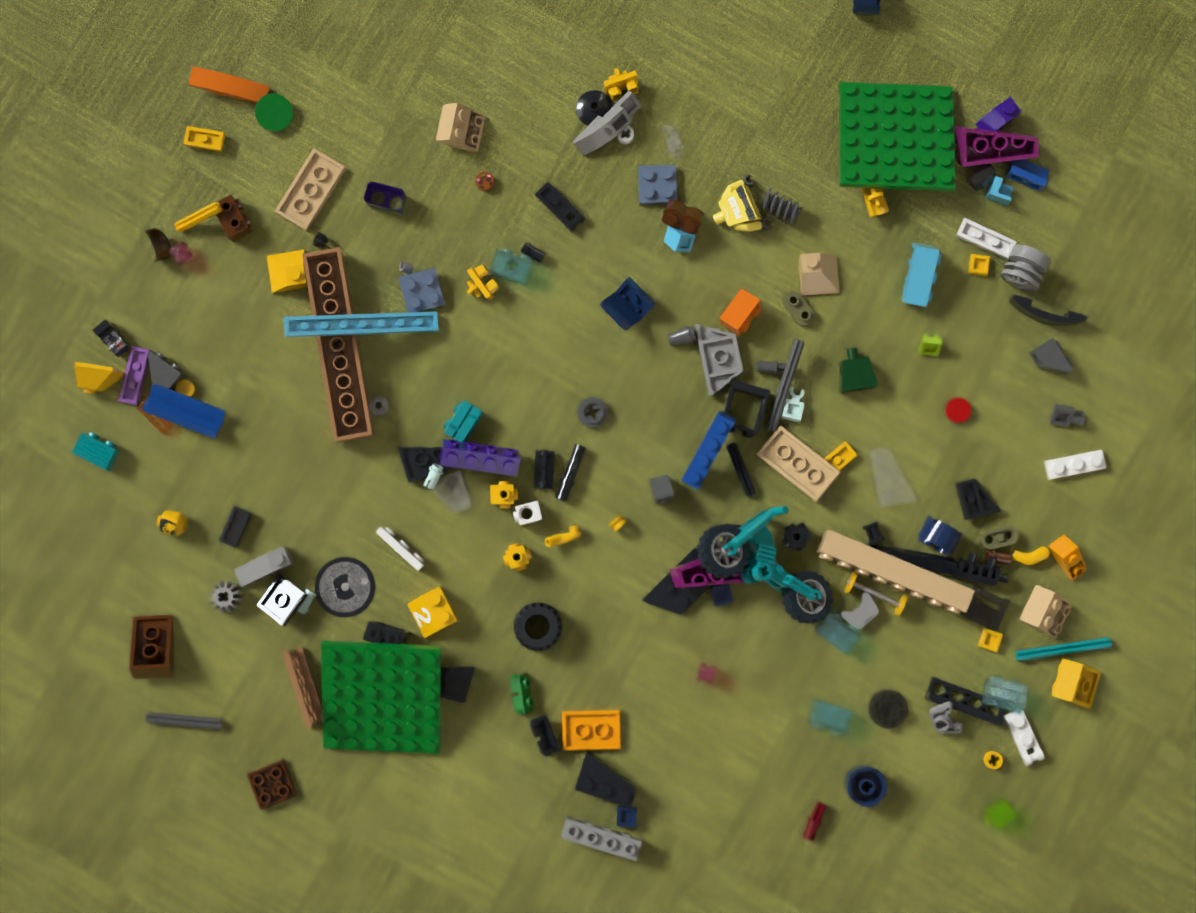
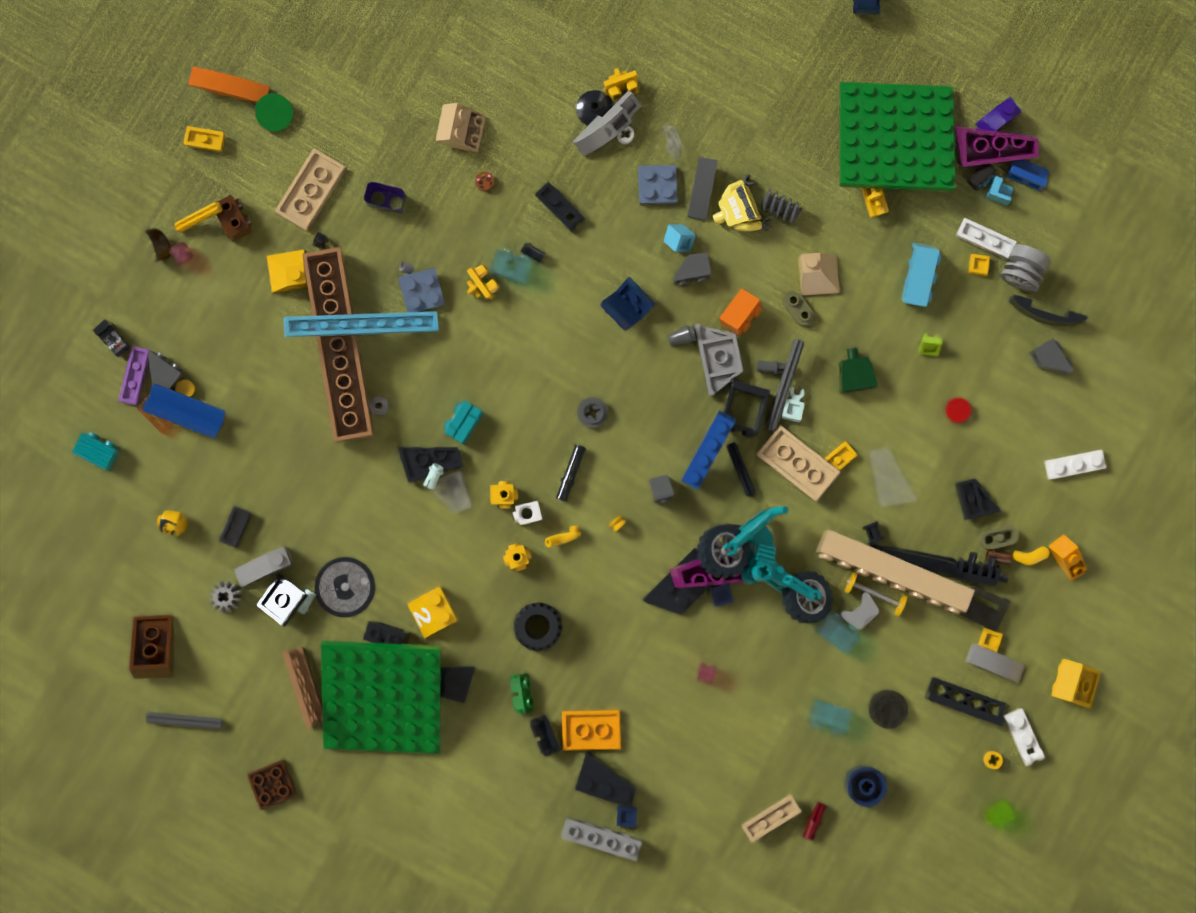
(96, 377): yellow slope -> none
(401, 547): white plate -> none
(479, 457): dark purple brick -> none
(544, 469): black hinge -> none
(681, 216): reddish brown brick -> none
(694, 268): none -> dark grey slope
(702, 188): none -> dark grey slope
(771, 818): none -> tan plate
(802, 534): black brick -> none
(939, 534): dark blue brick -> none
(942, 720): light grey piece -> none
(994, 663): none -> light grey slope
(1005, 694): clear light blue brick -> none
(1046, 611): tan slope -> none
(1062, 649): teal axle -> none
(1065, 415): dark grey plate -> none

